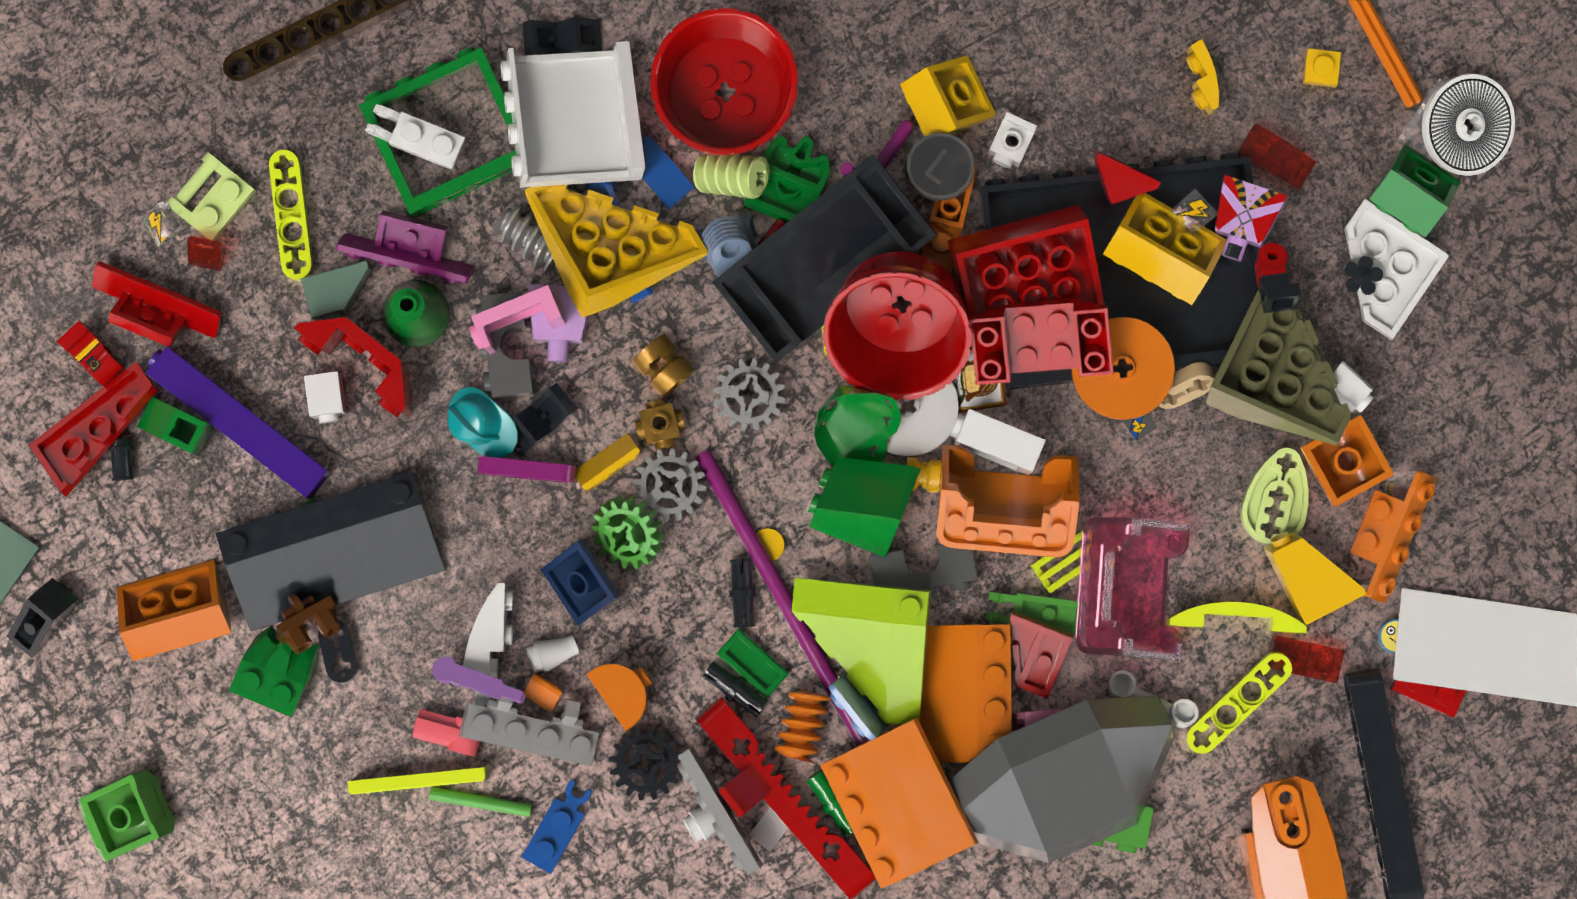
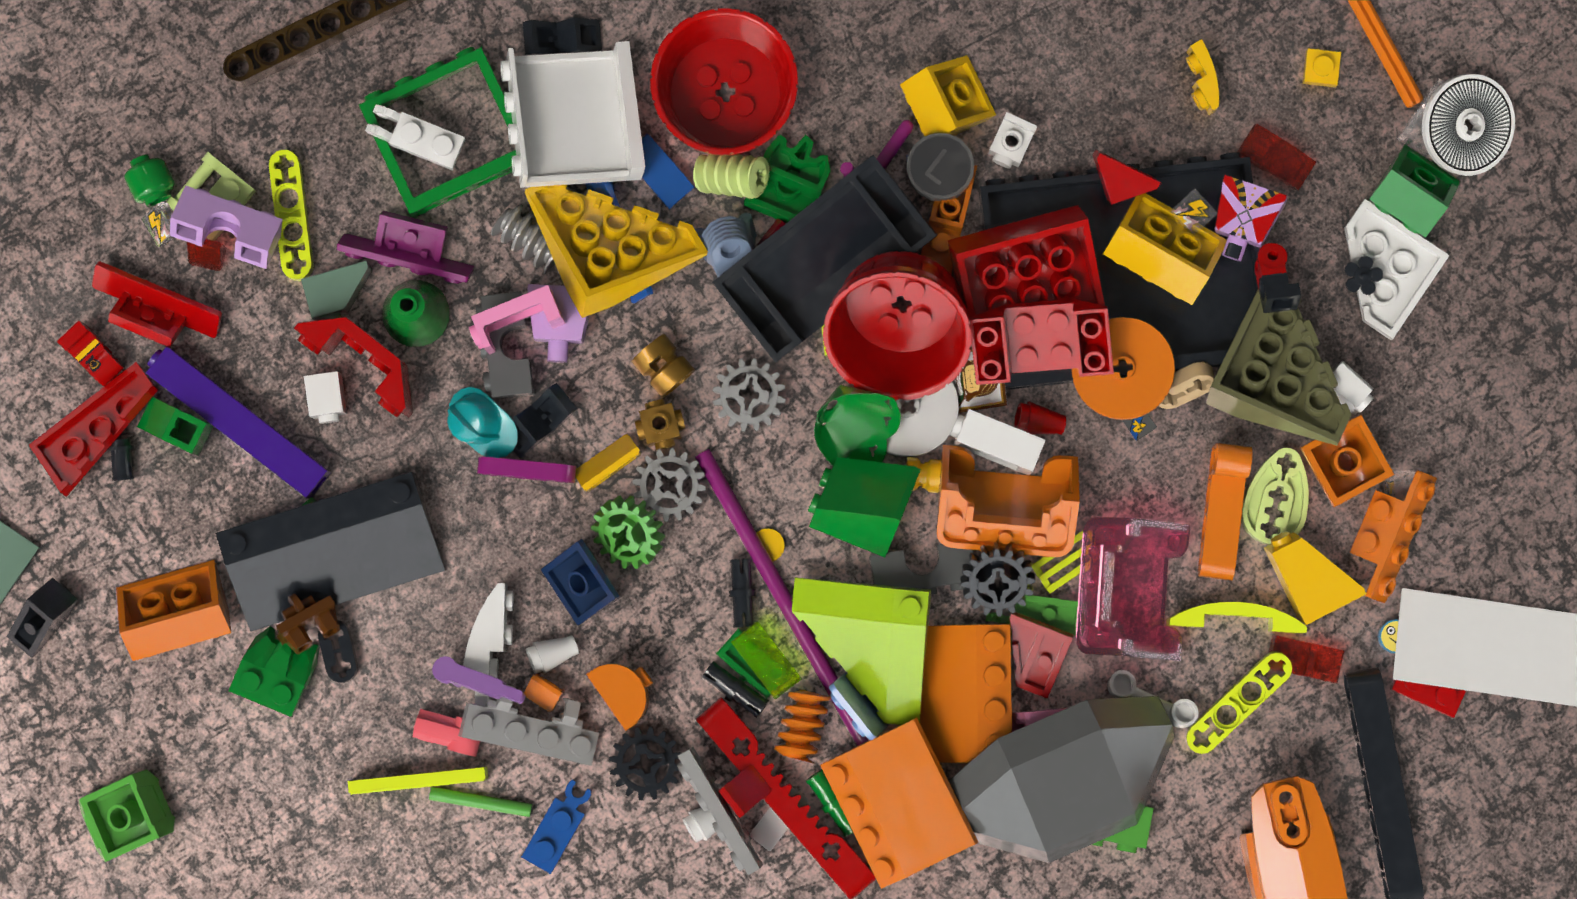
(149, 180): none -> green head
(202, 213): none -> lavender arch
(766, 660): none -> clear neon green slope
(982, 580): none -> black gear
(1038, 419): none -> red cone
(1223, 510): none -> orange beam

